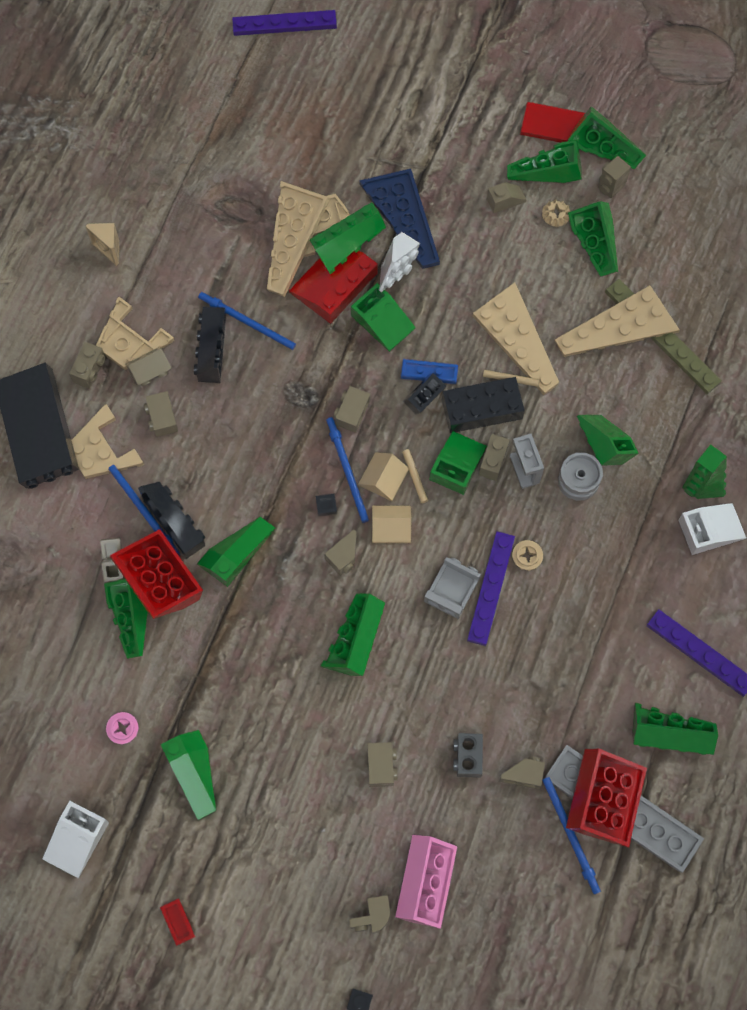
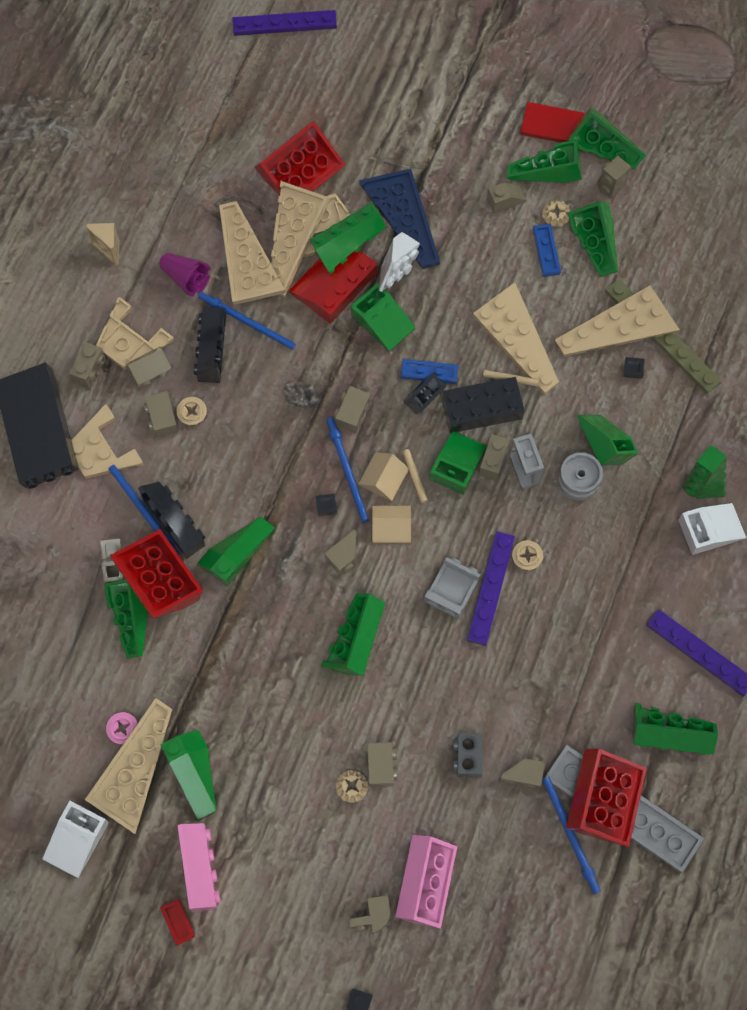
(127, 779): none -> tan wing
(187, 273): none -> magenta cone
(191, 403): none -> tan gear
(198, 867): none -> bright pink slope
(248, 265): none -> tan wing
(301, 161): none -> red slope
(361, 785): none -> tan gear
(546, 250): none -> blue tile
(633, 367): none -> black plate

